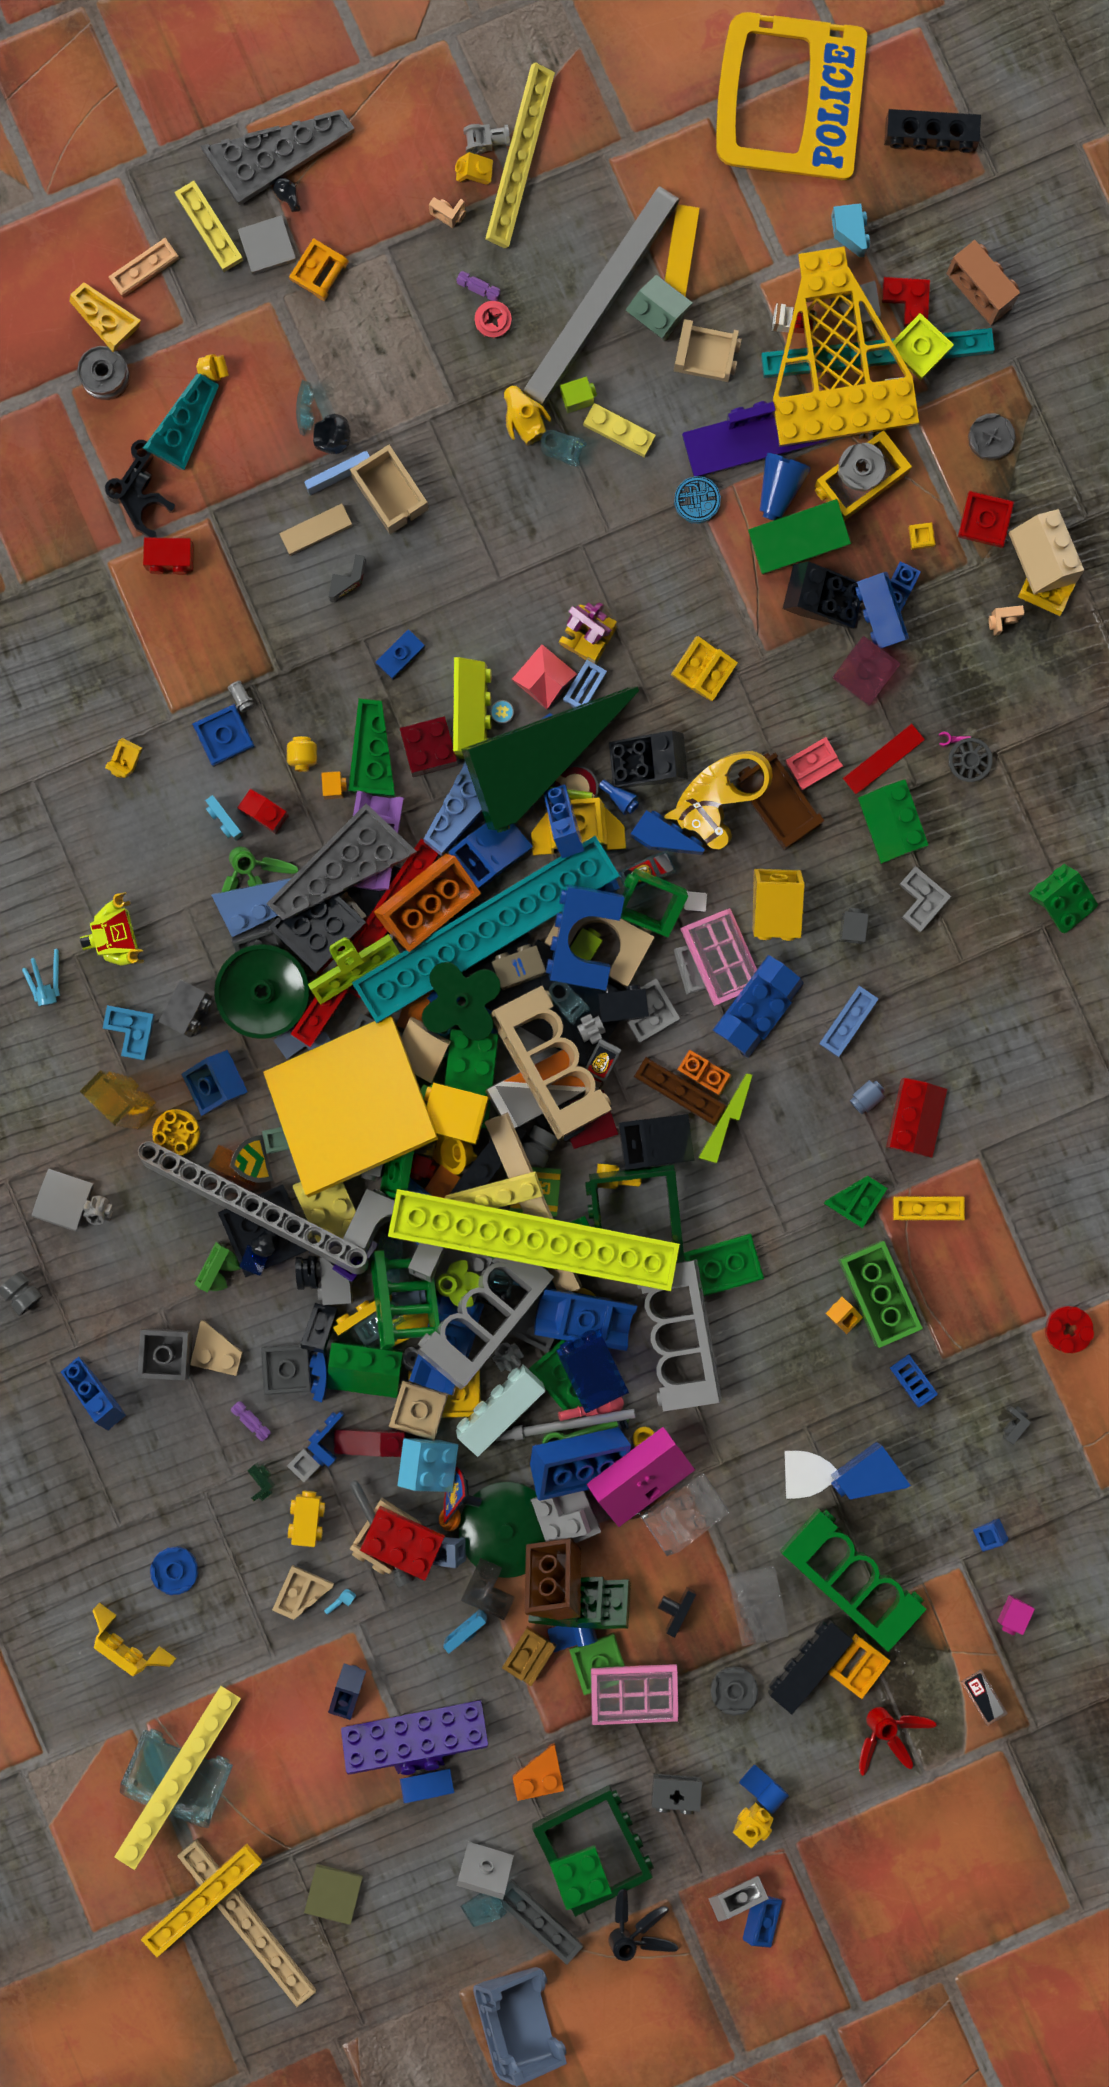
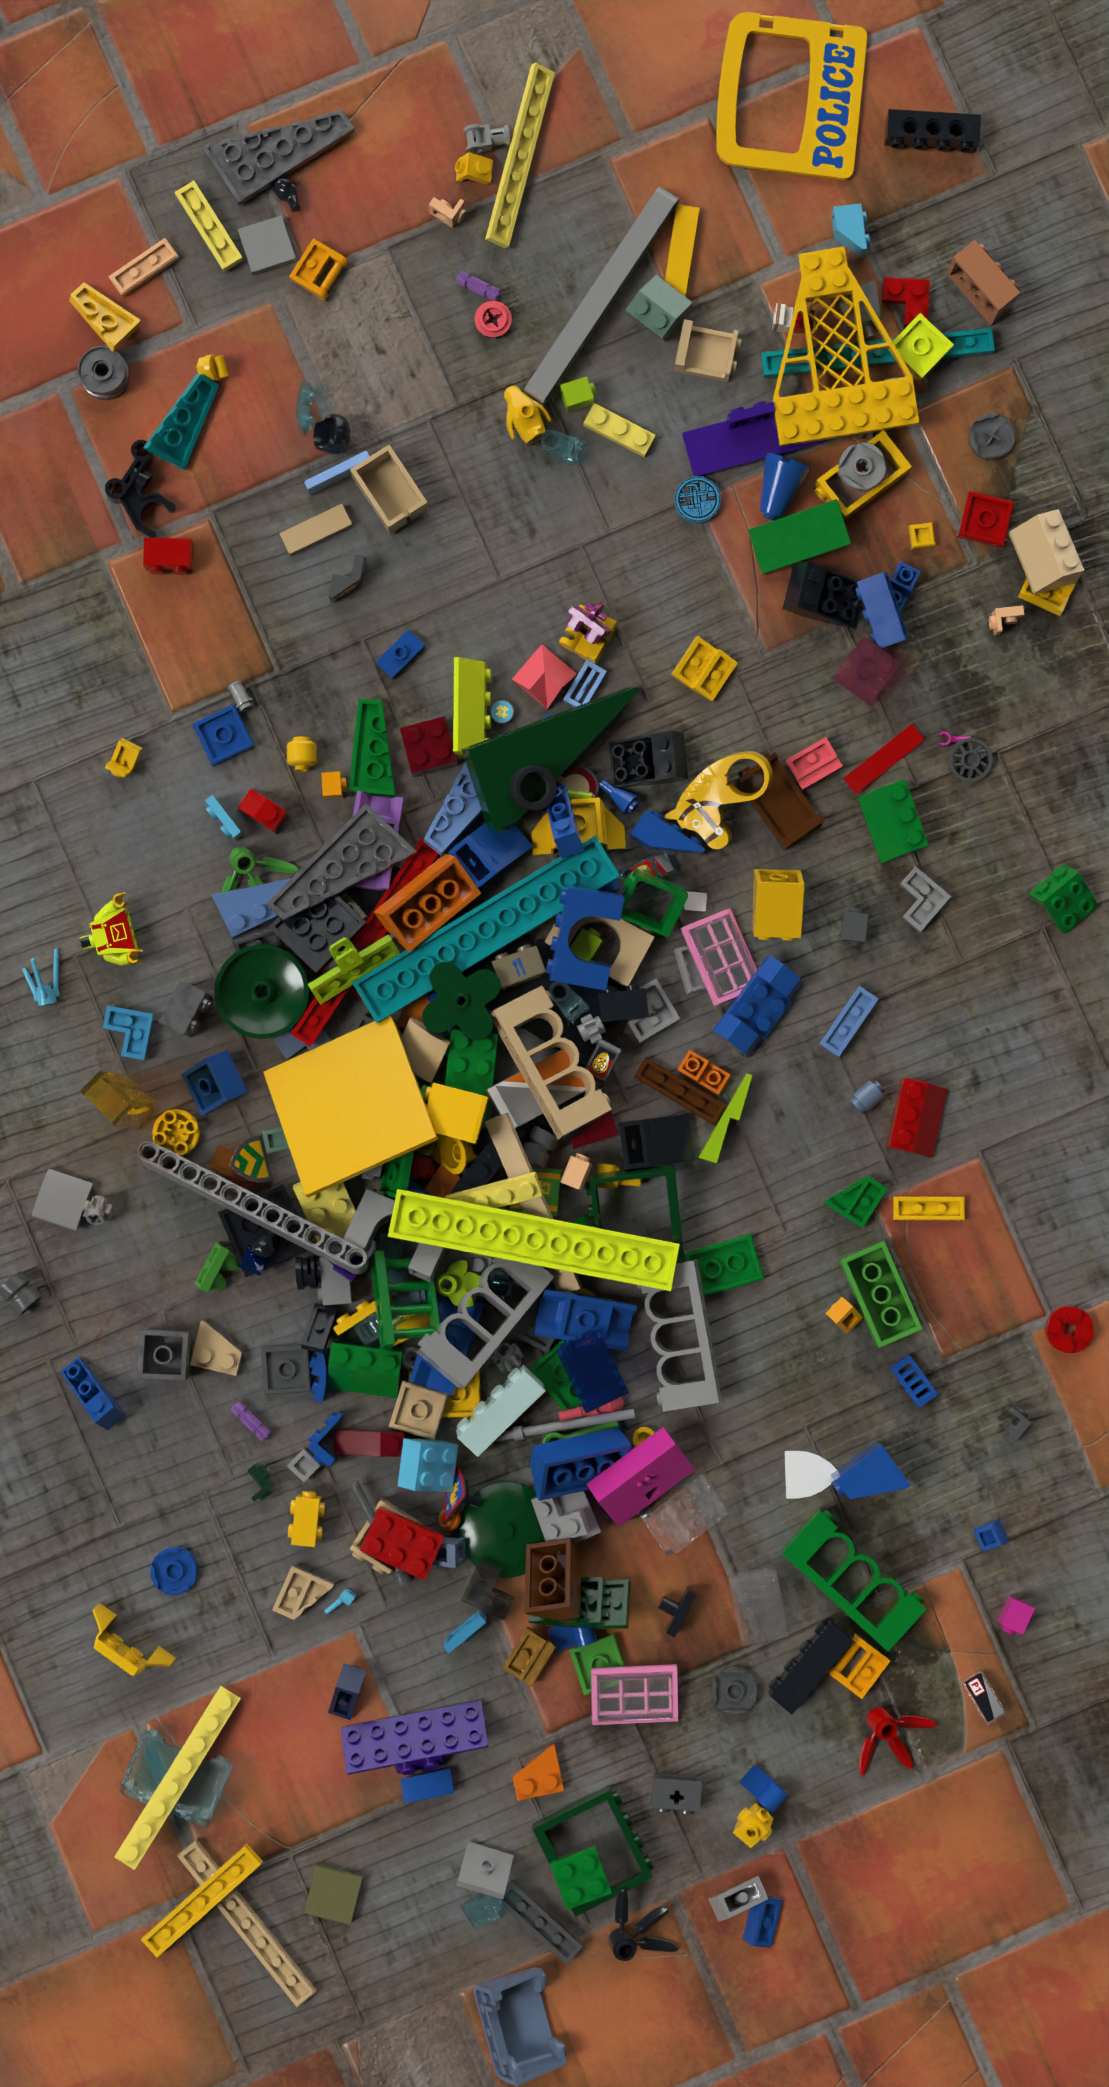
(550, 789): none -> black tyre
(576, 1171): none -> light nougat brick

